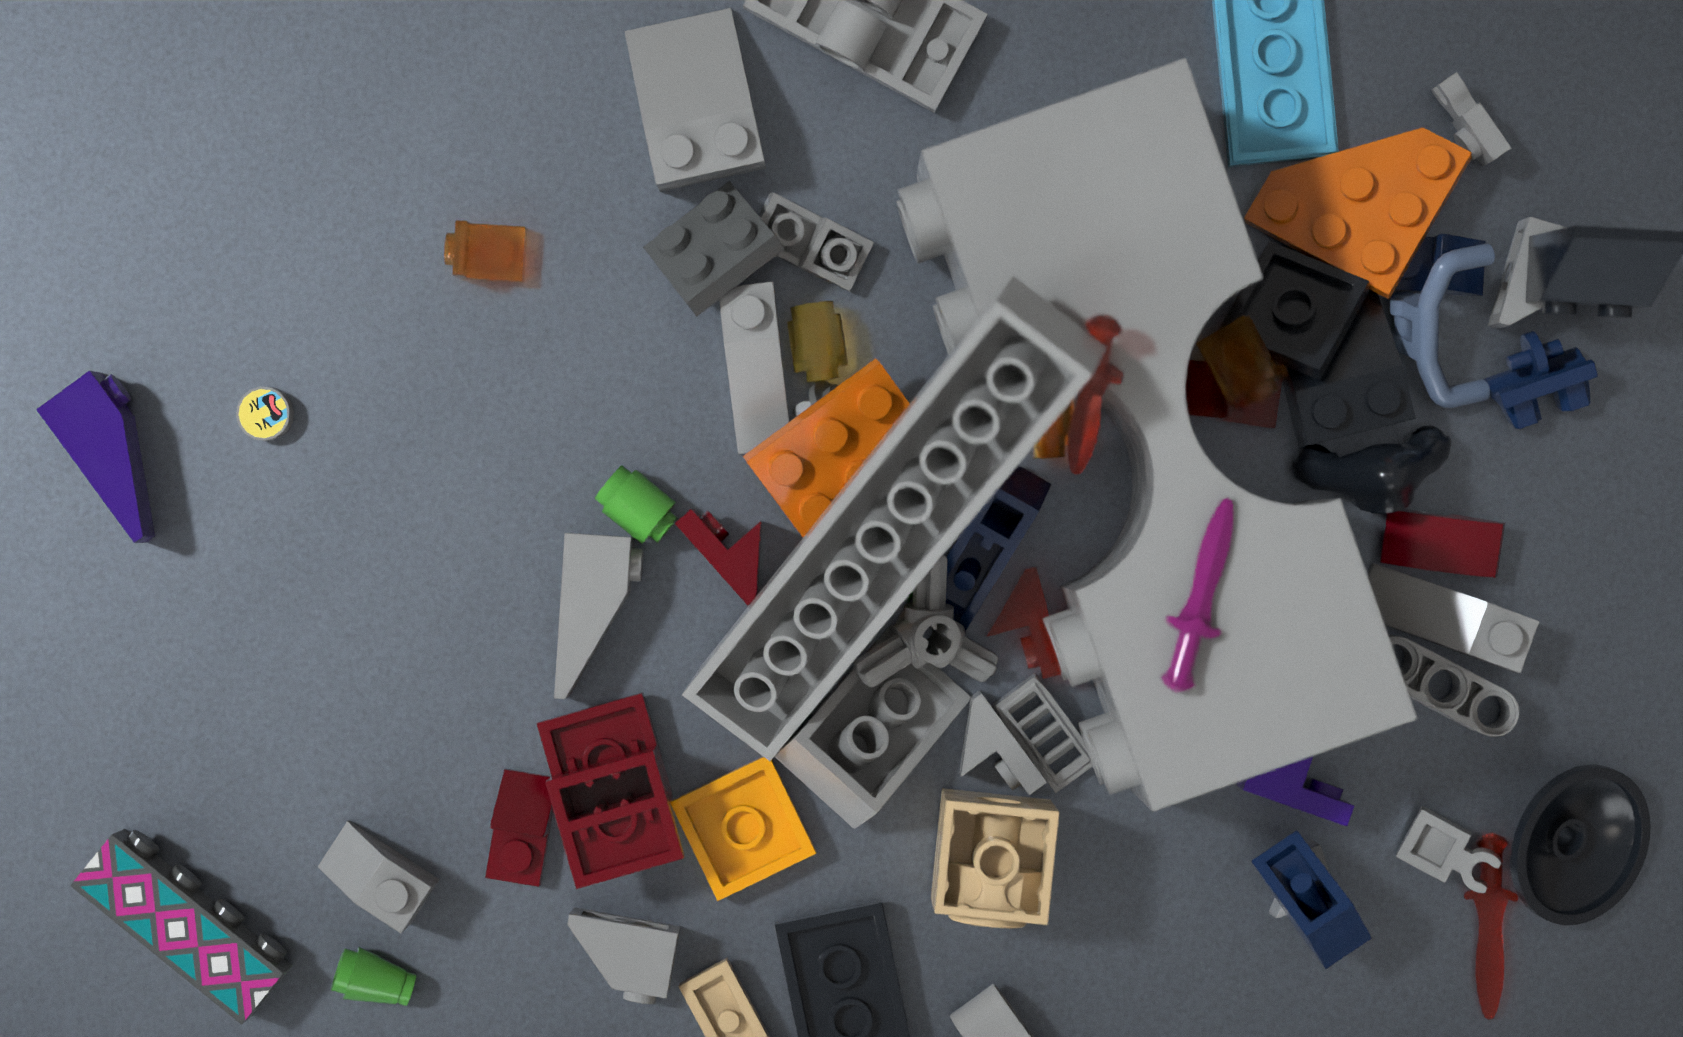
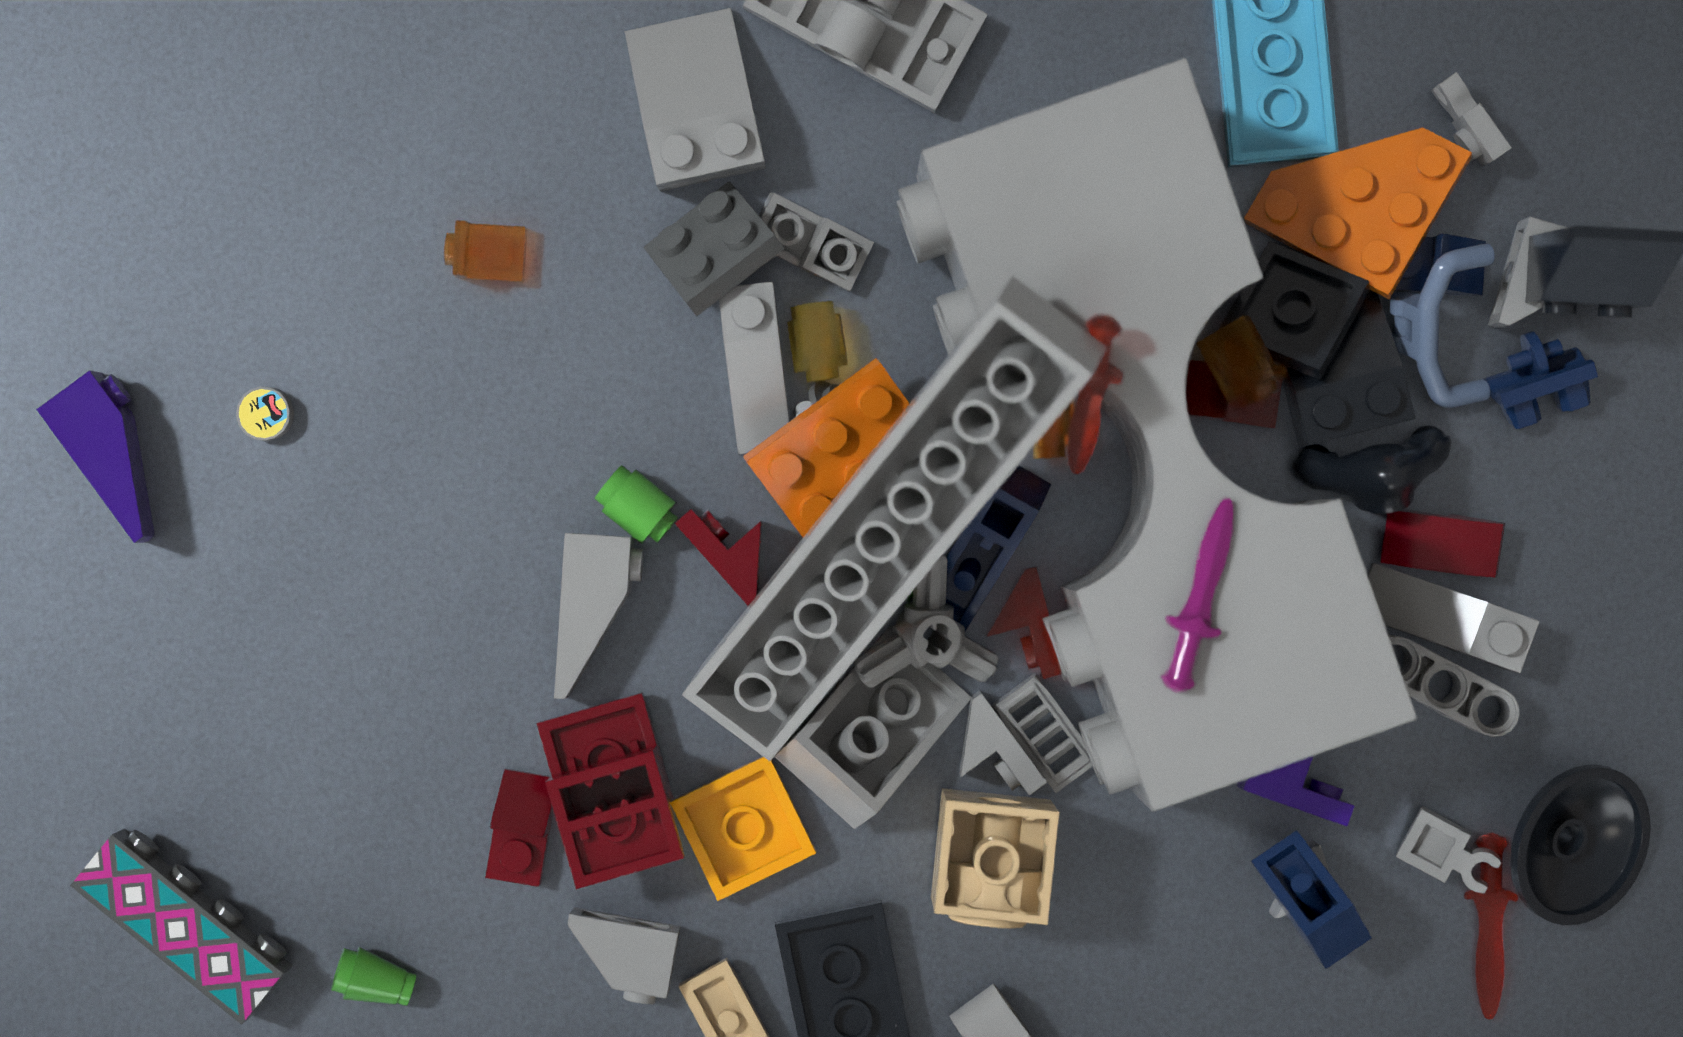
(377, 877): light grey slope -> none

